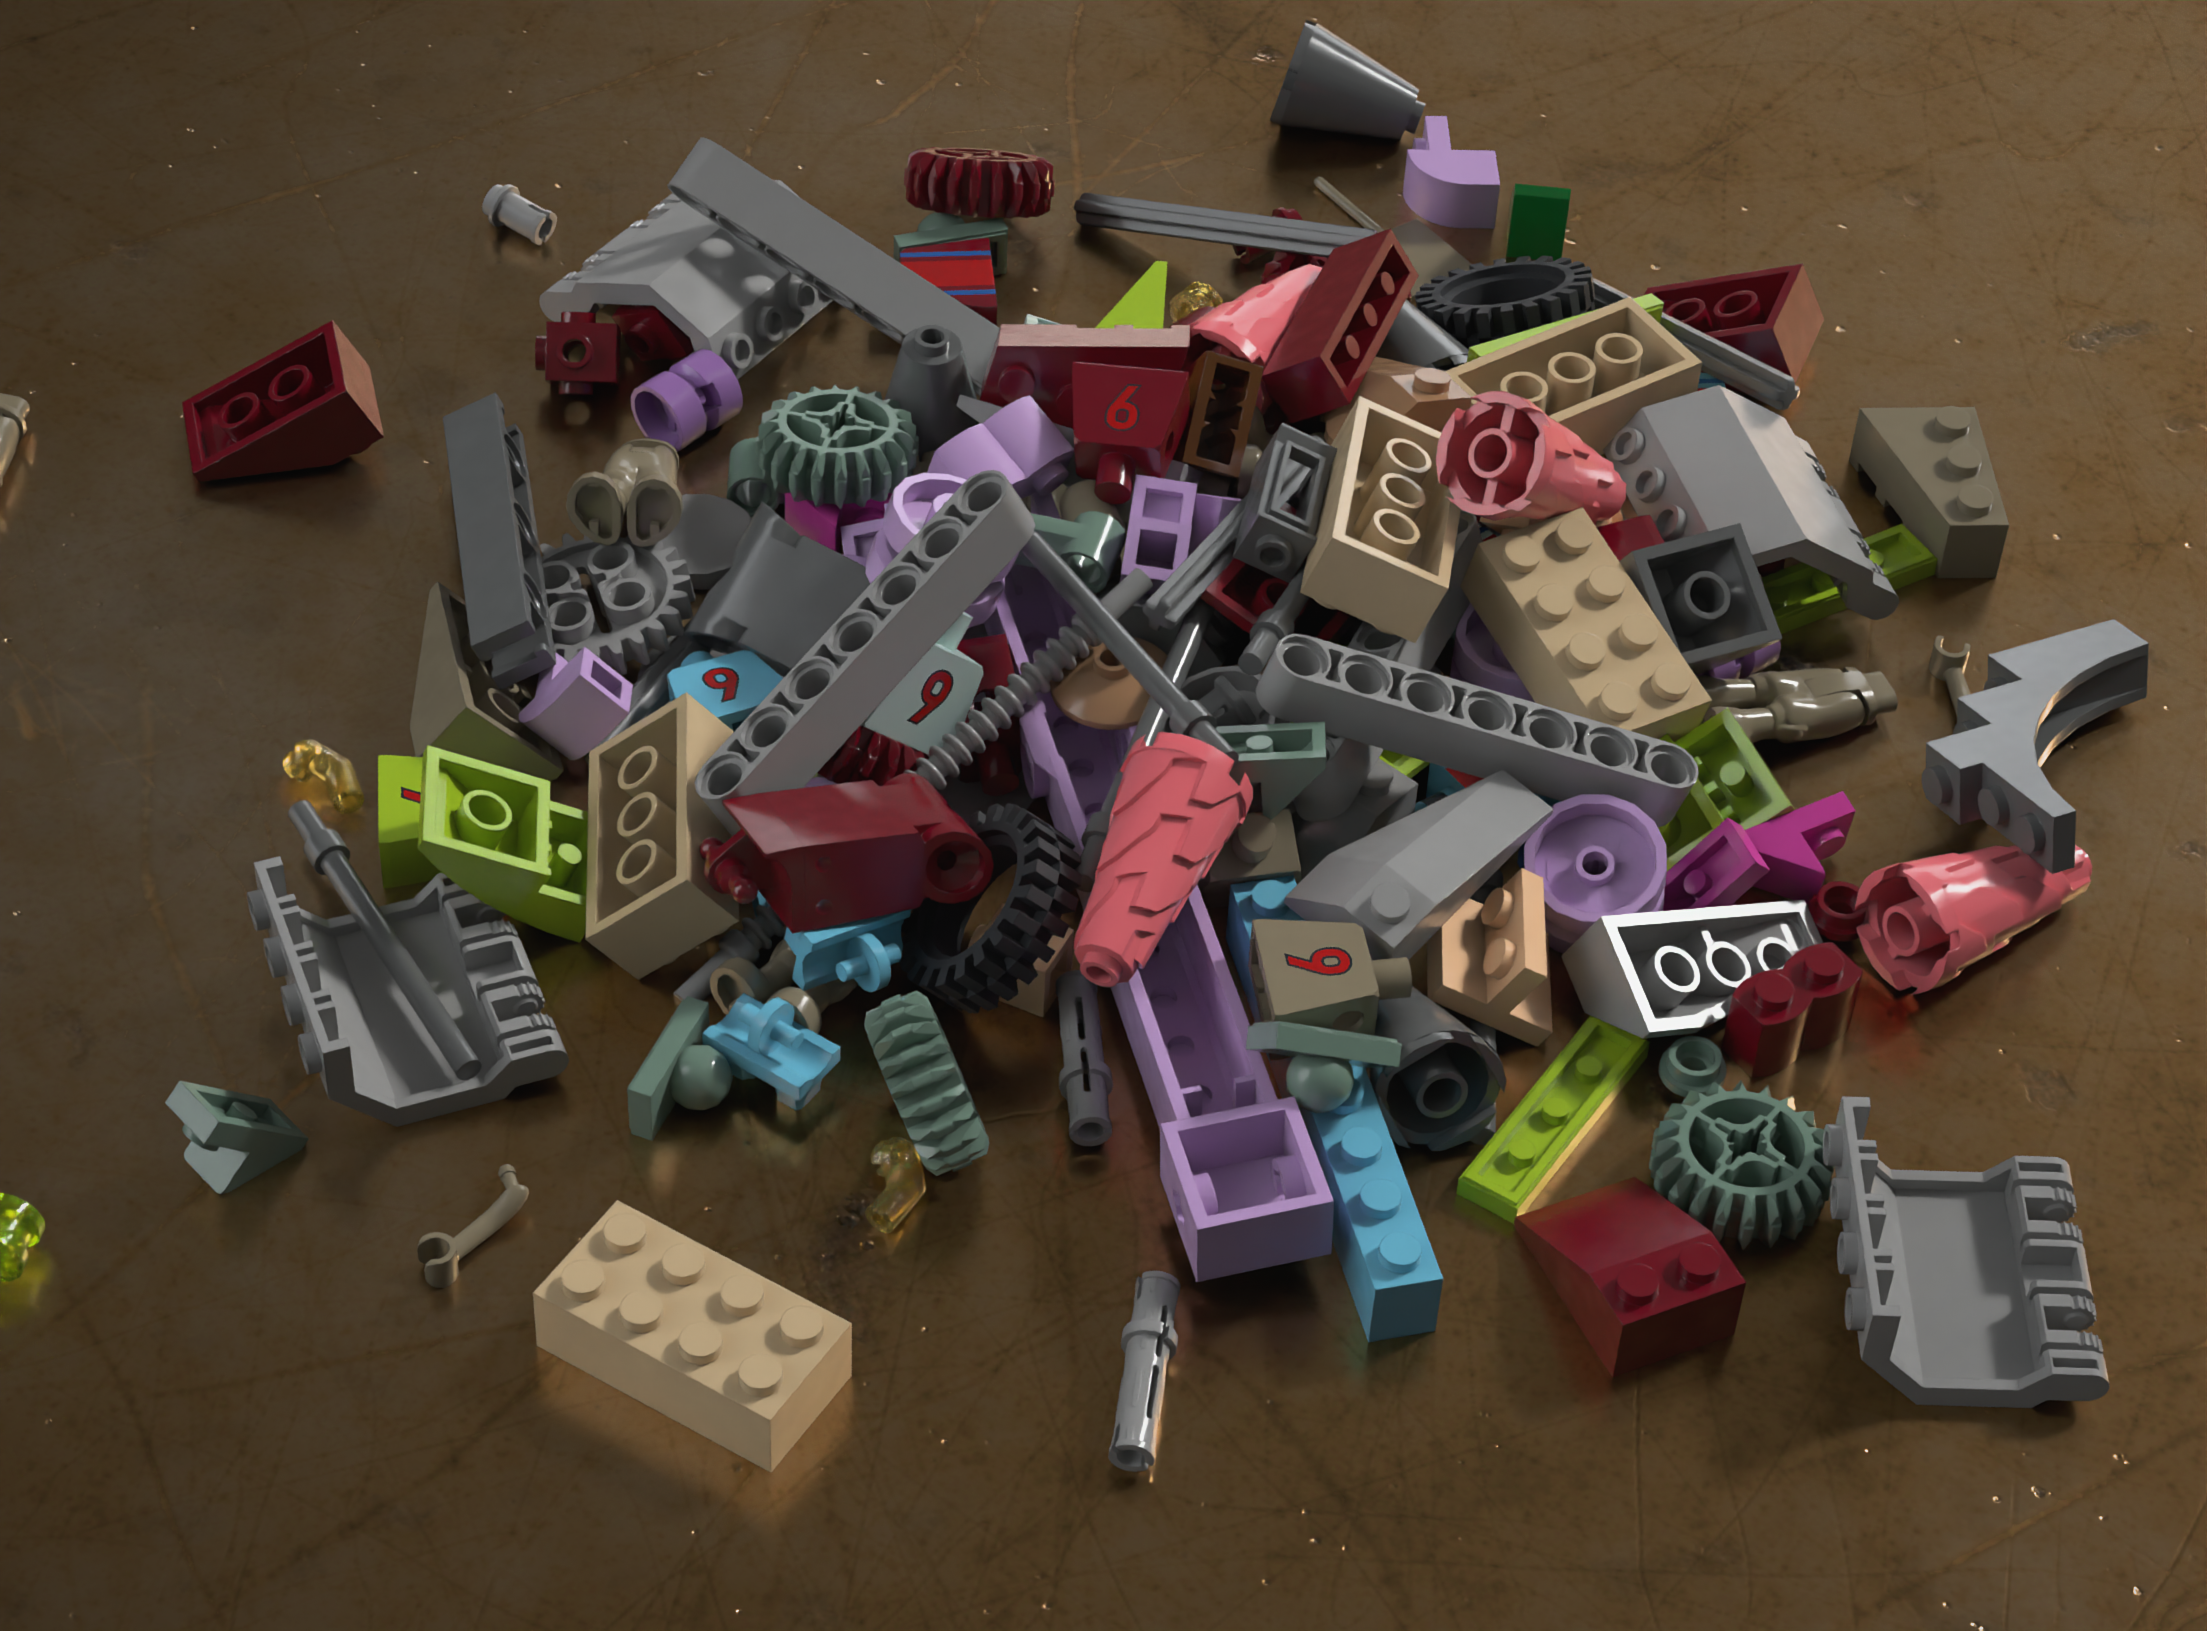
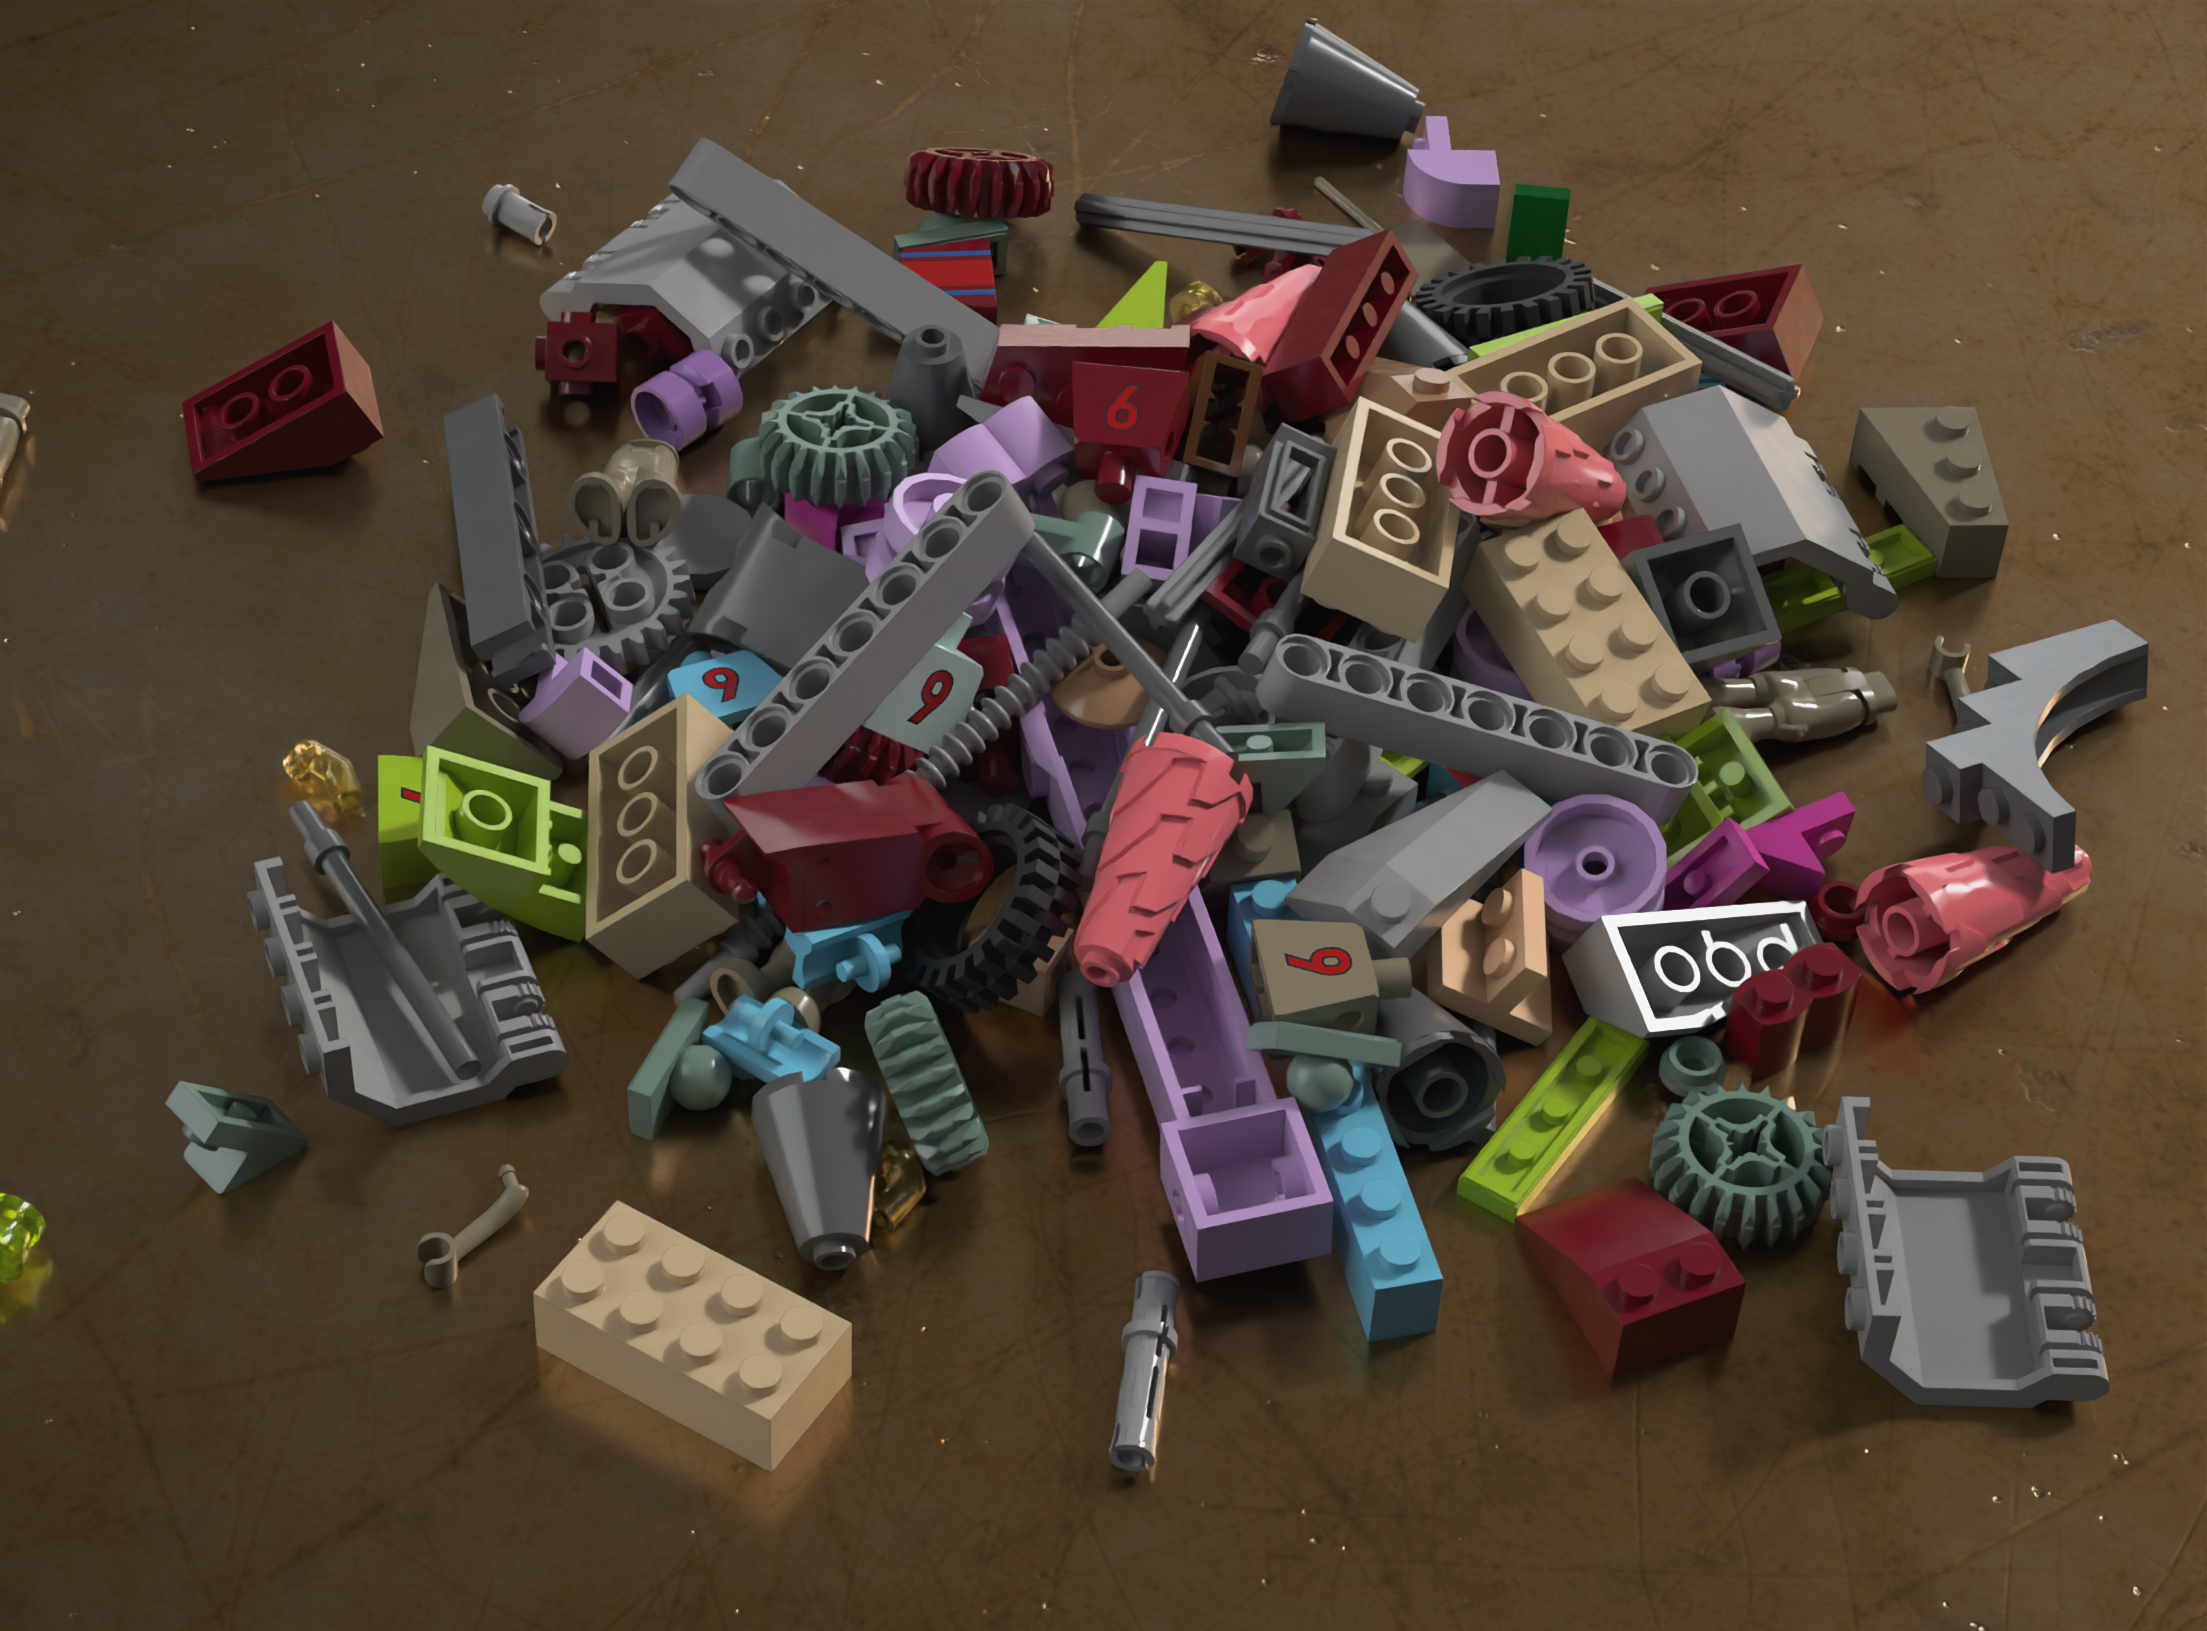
(824, 1158): none -> dark grey cone

